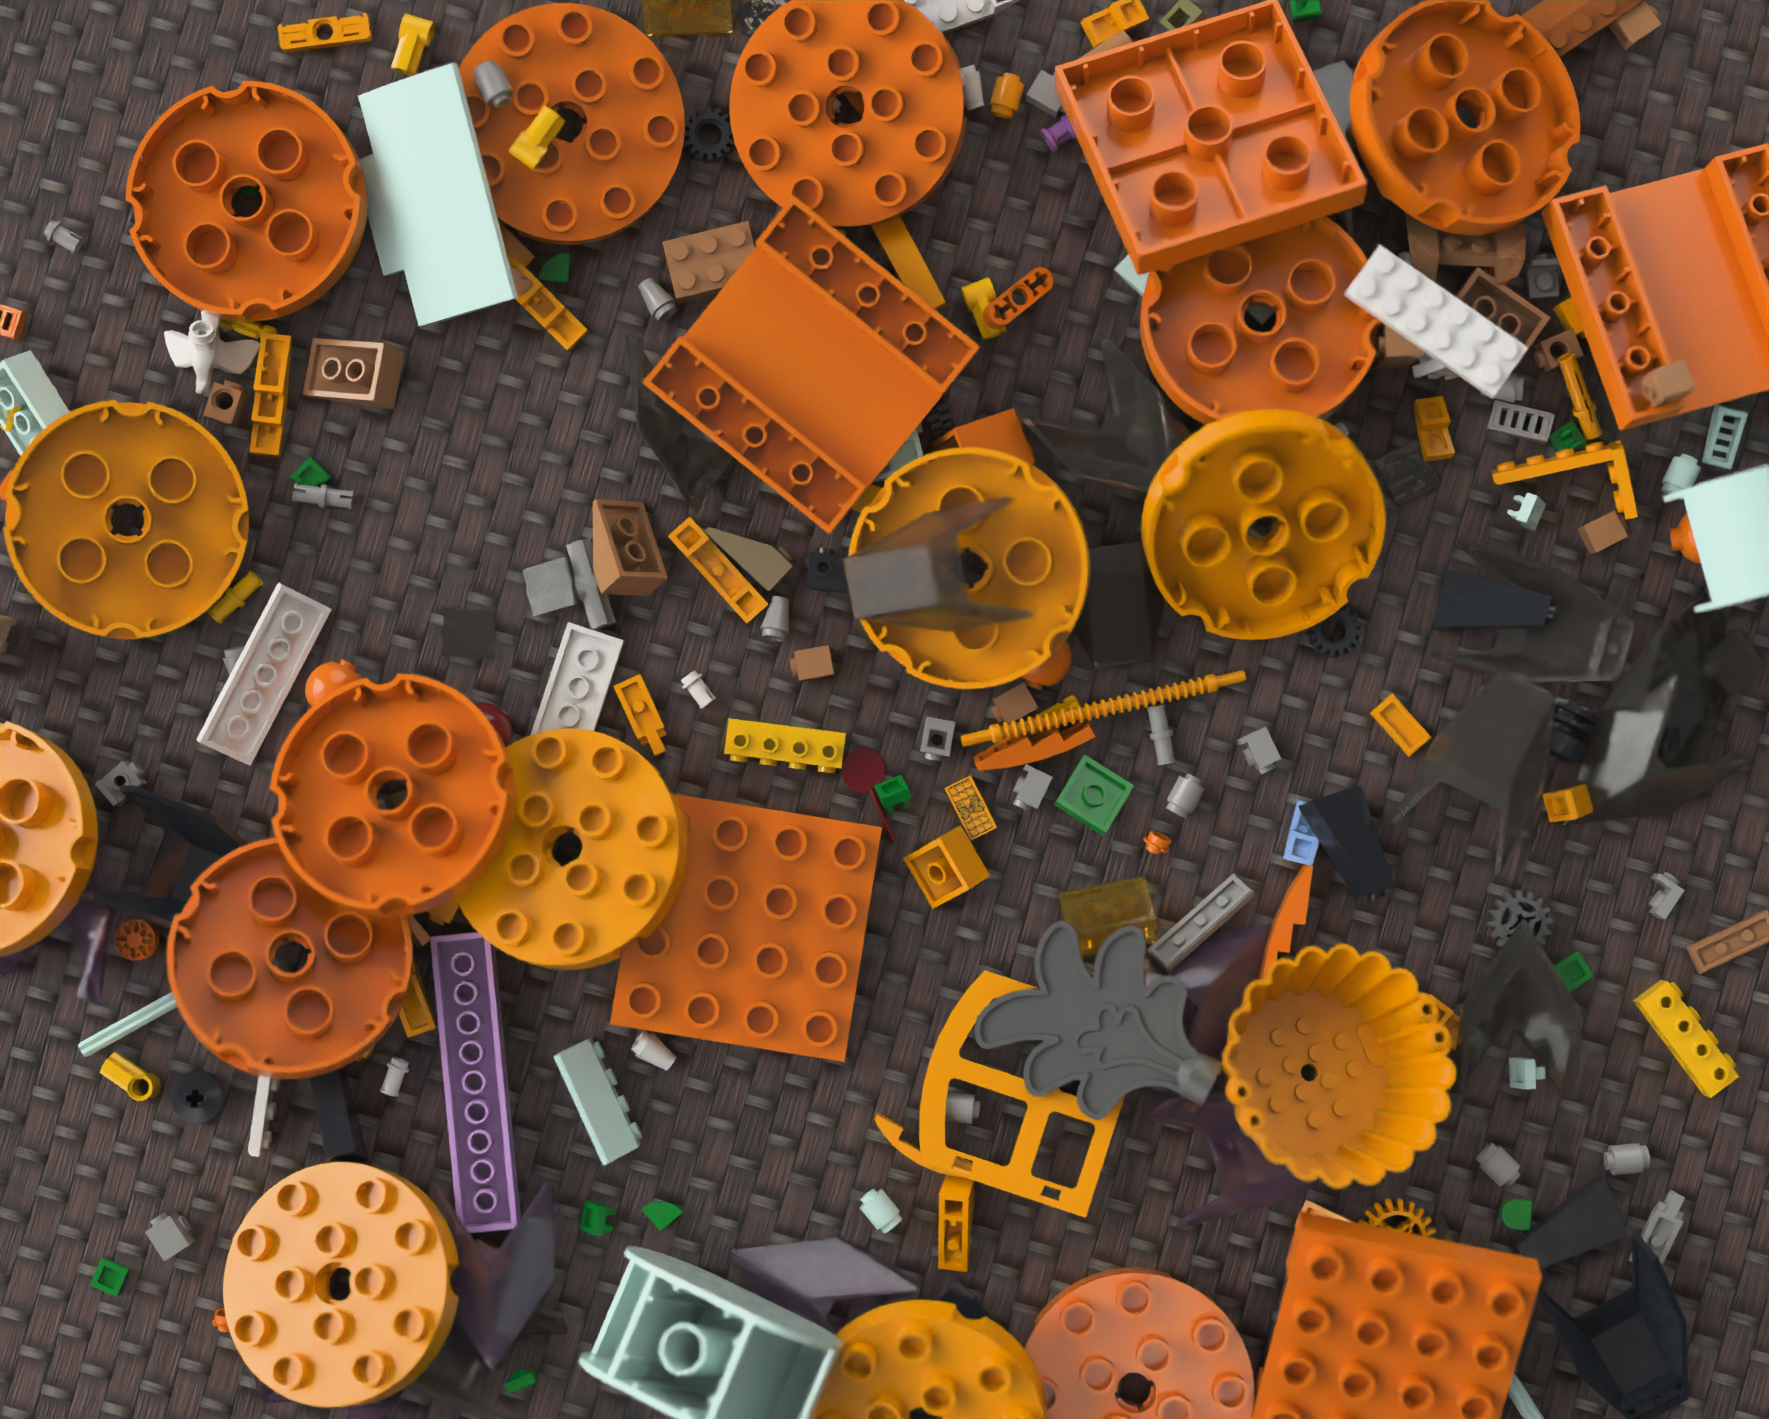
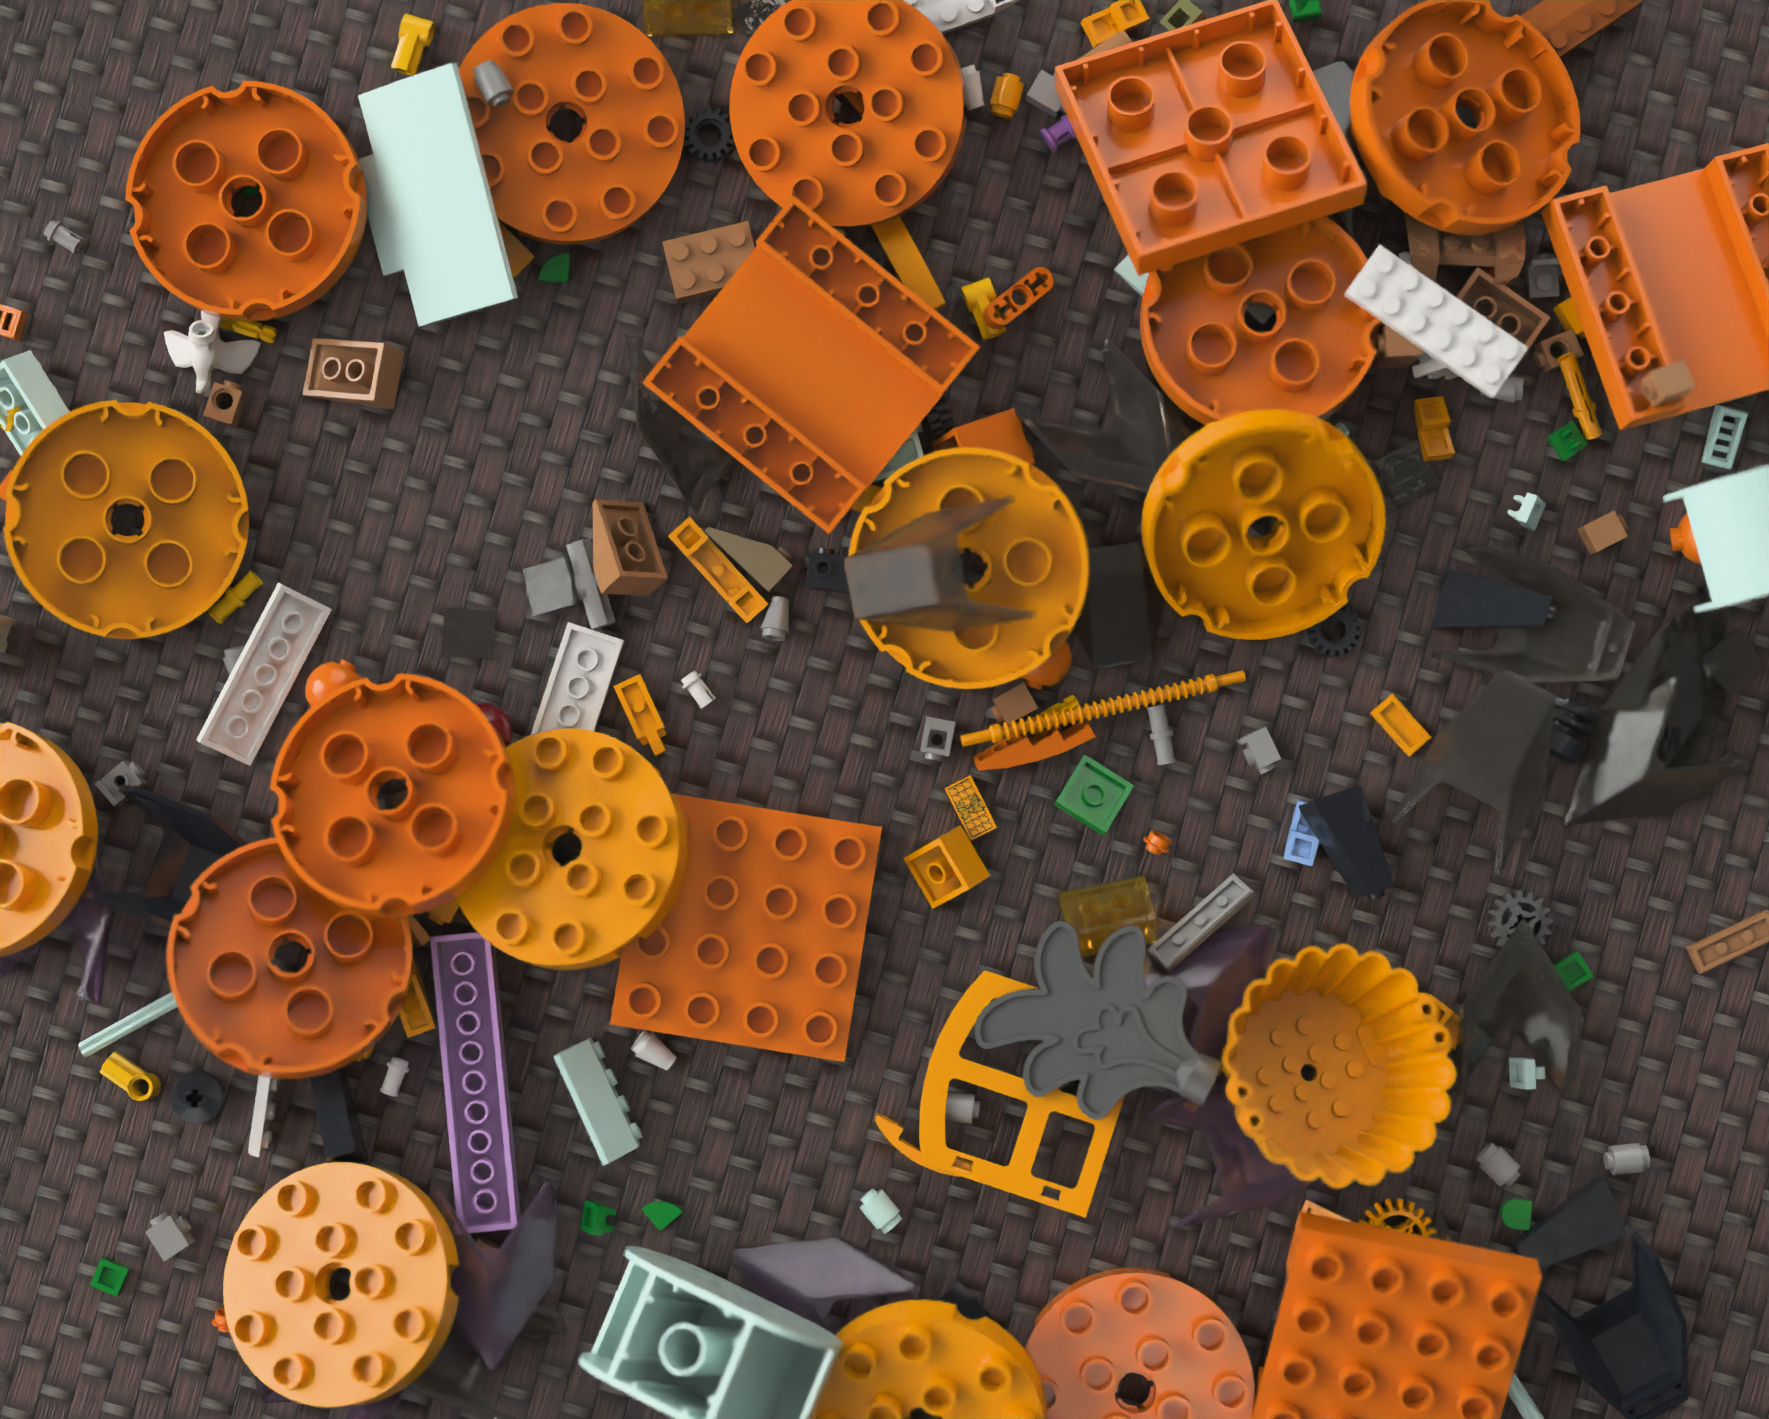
(137, 939): orange wheel -> none
(271, 395): light orange slope -> none
(310, 474): green tile -> none
(323, 496): light grey pin -> none
(345, 32): light orange piece -> none
(521, 1379): green tile -> none
(533, 143): yellow piece -> none
(545, 306): light orange slope -> none
(658, 301): light grey cone -> none
(784, 743): yellow brick -> none
(812, 663): medium nougat brick -> none
(861, 772): dark red piece -> none
(893, 792): green tile -> none
(955, 1223): light orange slope -> none
(1031, 788): light grey brick -> none
(1185, 795): light grey brick -> none
(1291, 911): orange slope -> none
(1546, 417): light grey slope -> none
(1568, 459): light orange bracket -> none
(1568, 803): light orange slope -> none
(1636, 25): medium nougat brick -> none
(1663, 1225): light grey hinge -> none
(1665, 900): light grey bracket -> none
(1680, 474): light aqua brick -> none
(1685, 1037): yellow brick -> none

